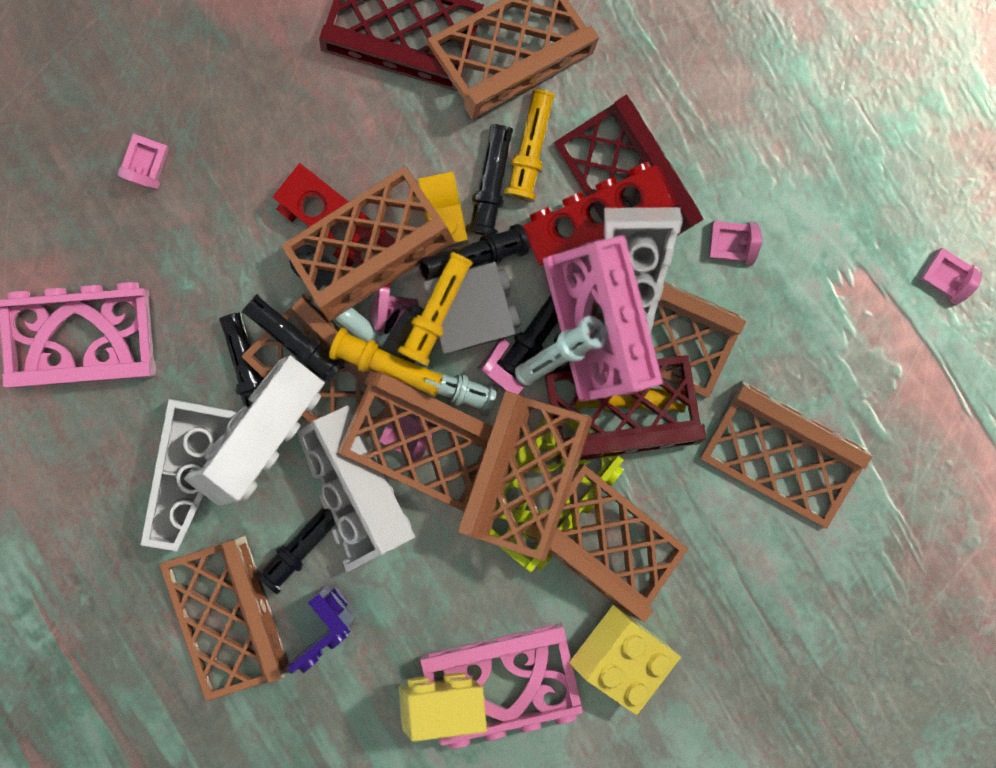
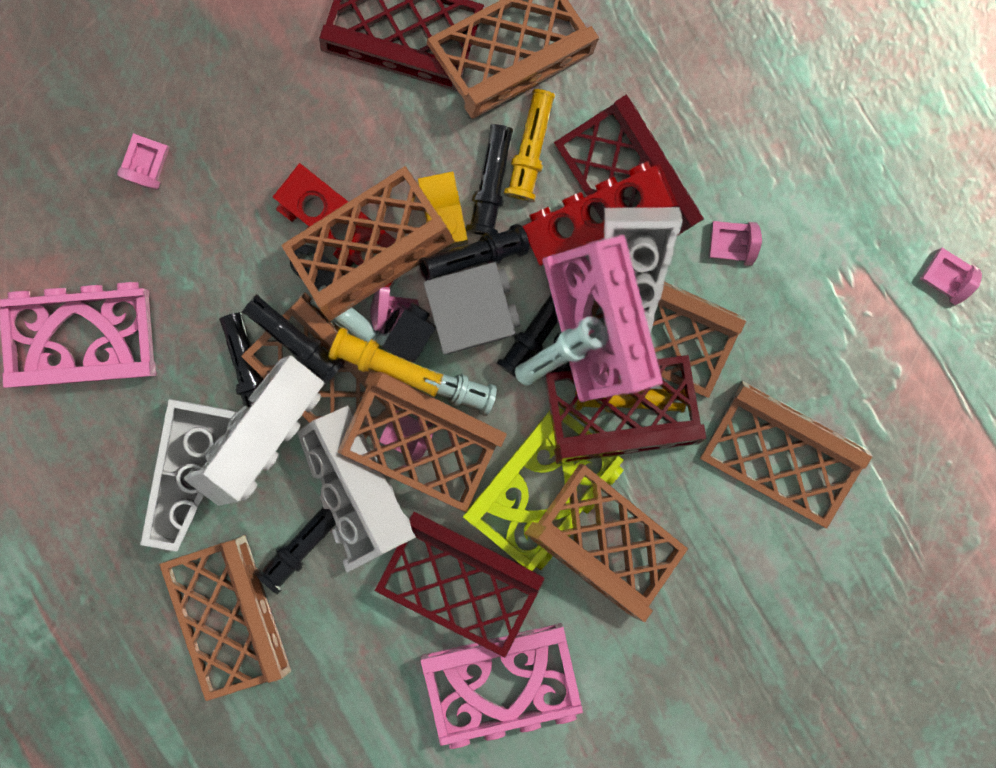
(331, 608): dark purple bracket -> none
(426, 331): yellow pin -> none
(442, 707): light yellow brick -> none
(474, 555): none -> dark red fence
(496, 469): nougat fence -> none
(497, 374): bright pink tile -> none
(624, 660): light yellow brick -> none

